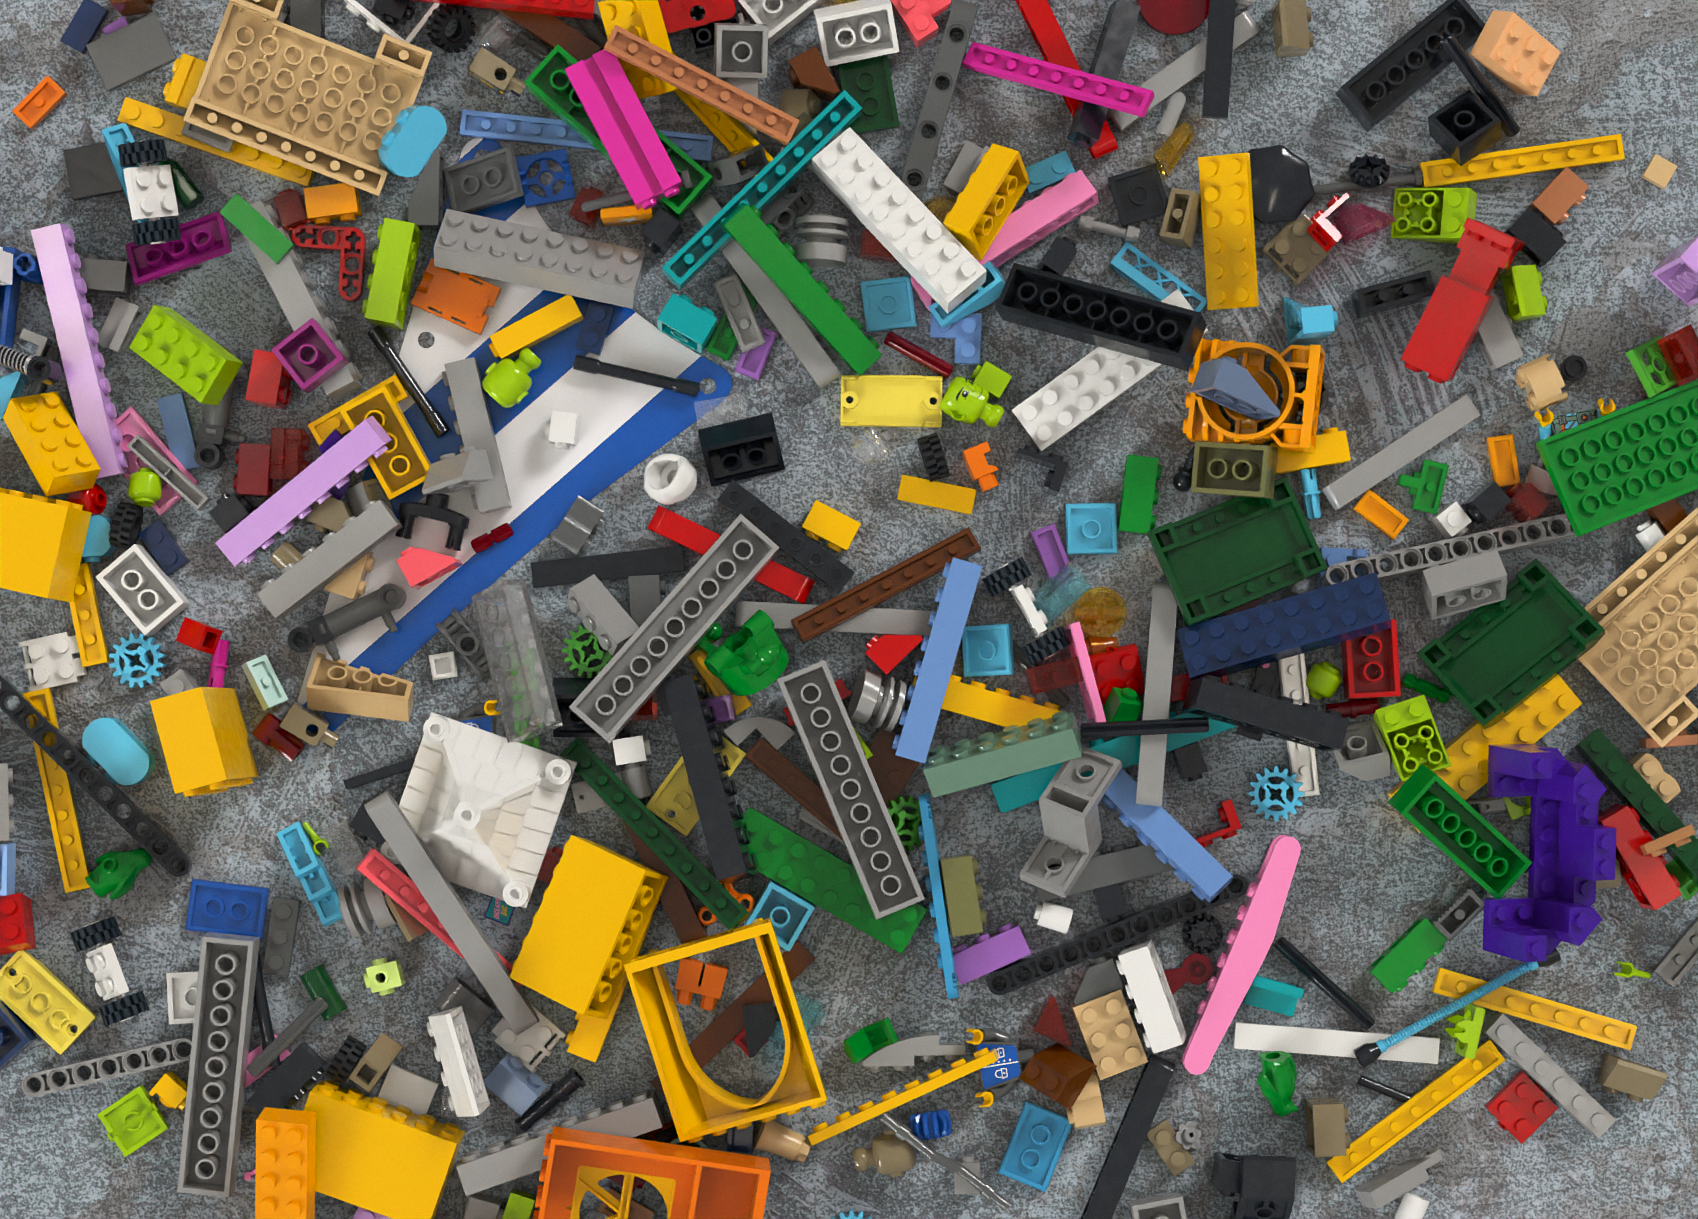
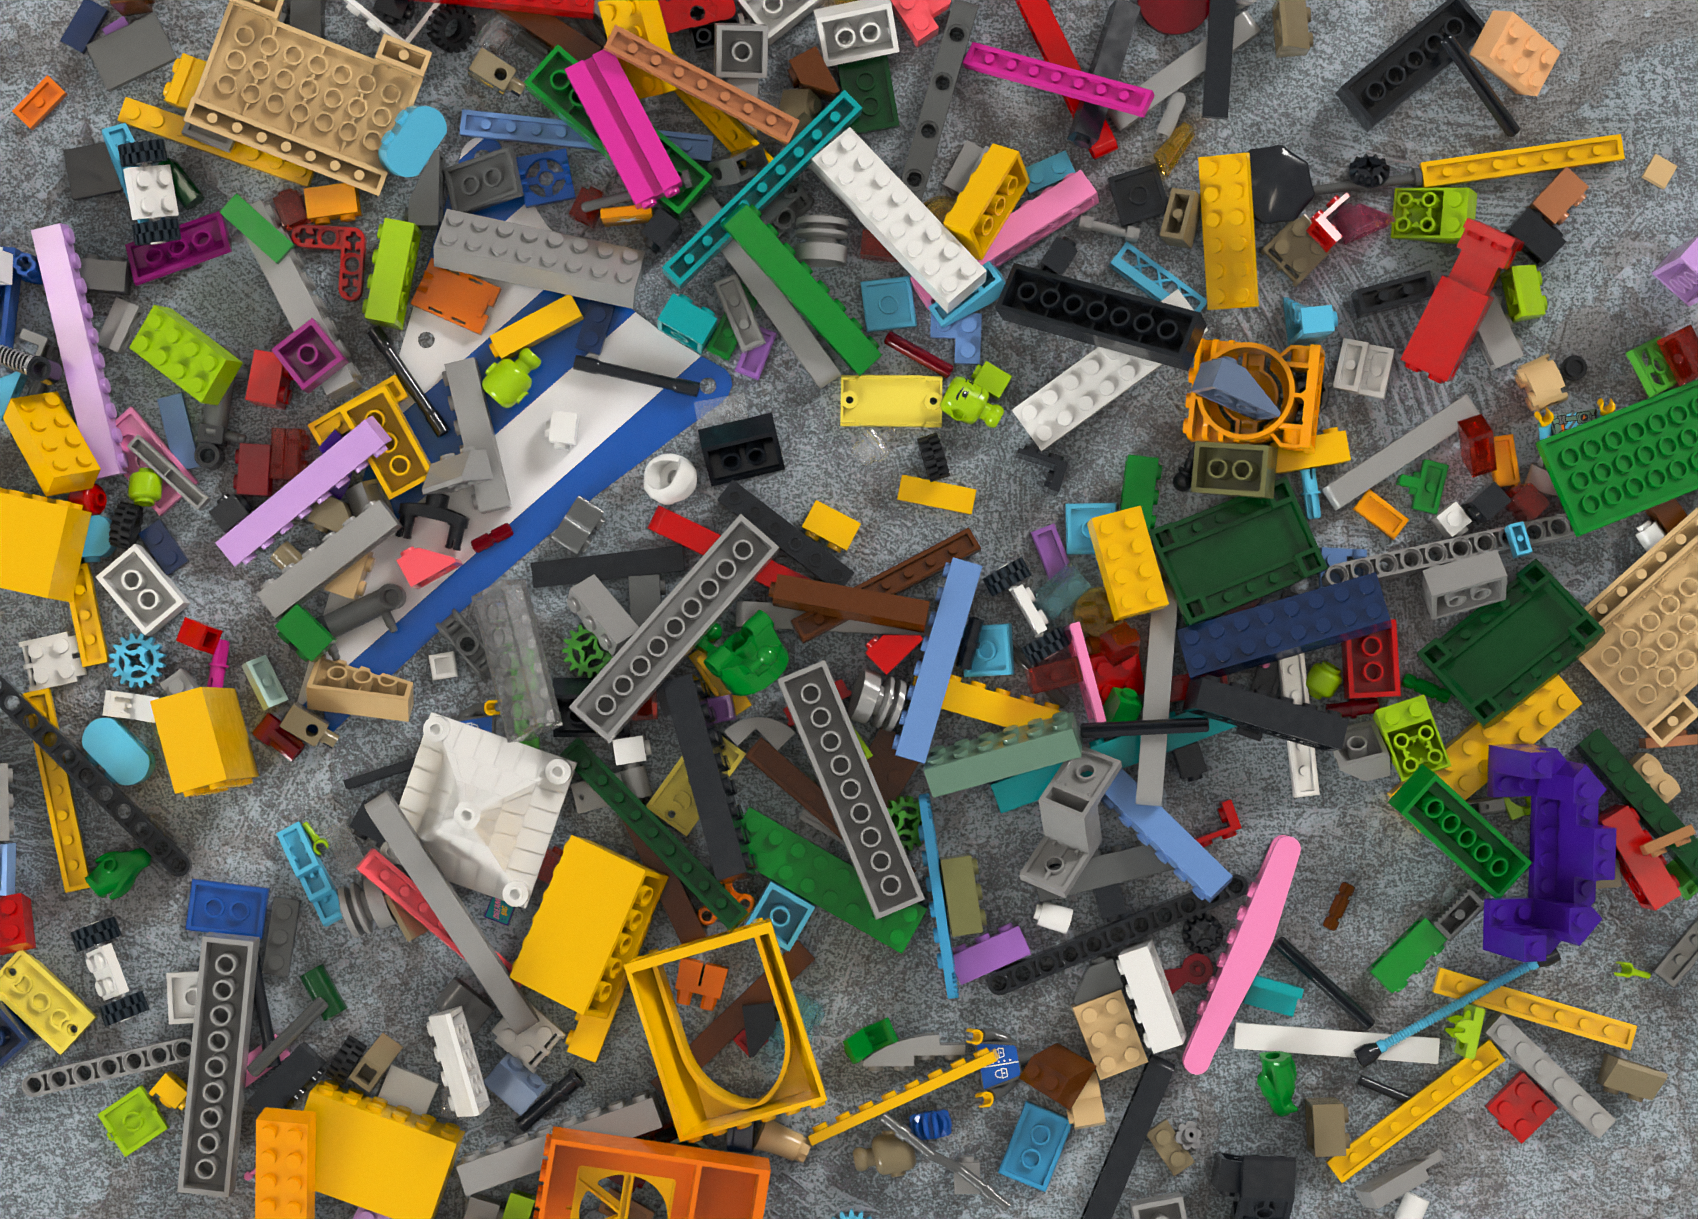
(128, 706): none -> white bracket
(305, 634): none -> green brick
(392, 972): yellowish green brick -> none
(849, 603): none -> reddish brown brick
(970, 643): none -> black pin
(978, 466): orange hips -> none
(1050, 1022): clear red slope -> none
(1120, 643): none -> clear red brick
(1127, 563): none -> yellow brick
(1285, 802): medium azure gear -> none
(1338, 906): none -> reddish brown axle
(1364, 368): none -> white slope
(1465, 127): black brick -> none
(1477, 445): none -> clear red brick
(1518, 539): none -> medium azure piece

